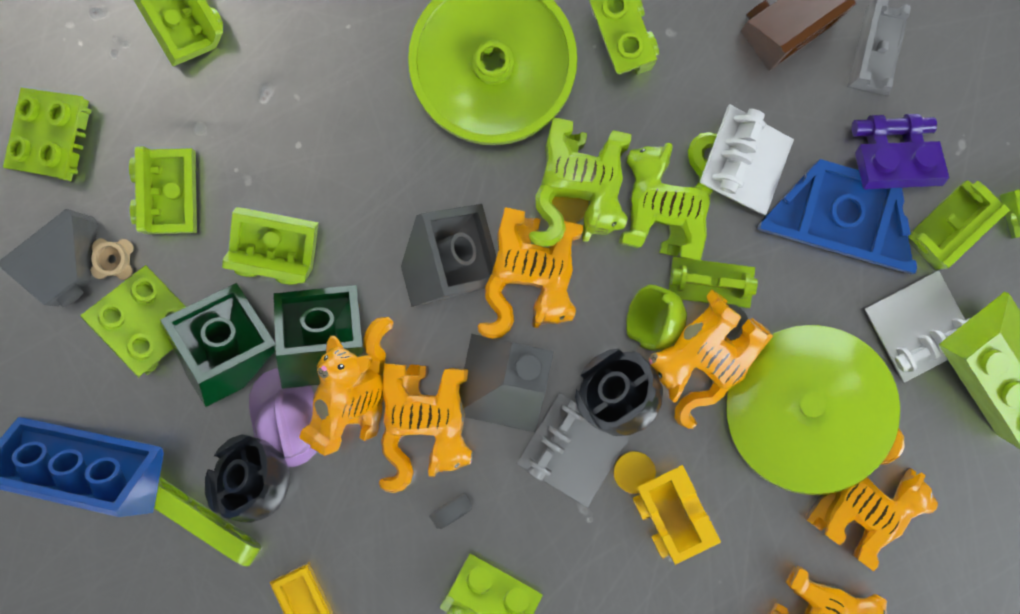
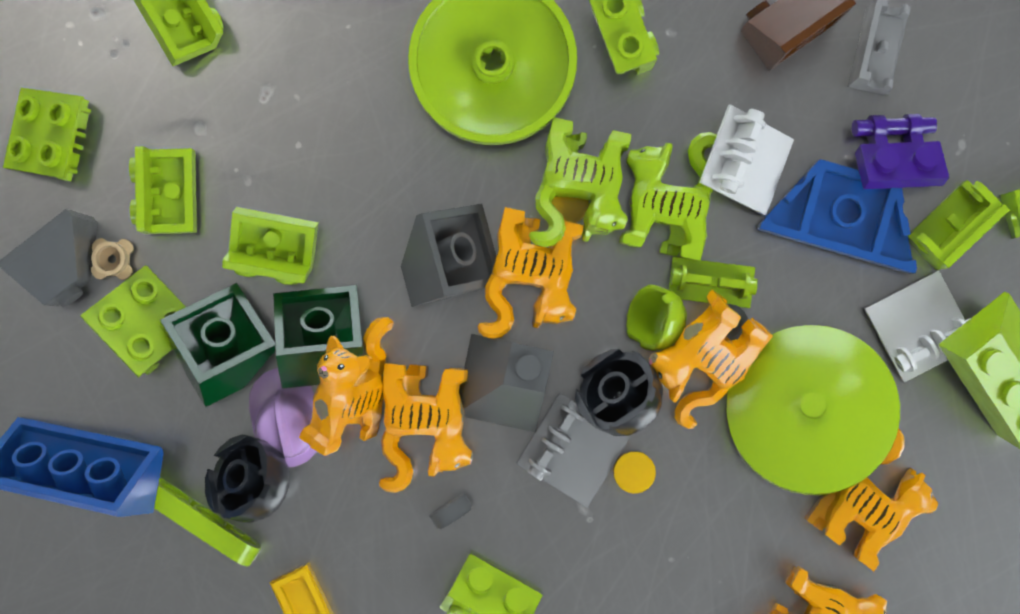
(677, 516): yellow cylinder -> none

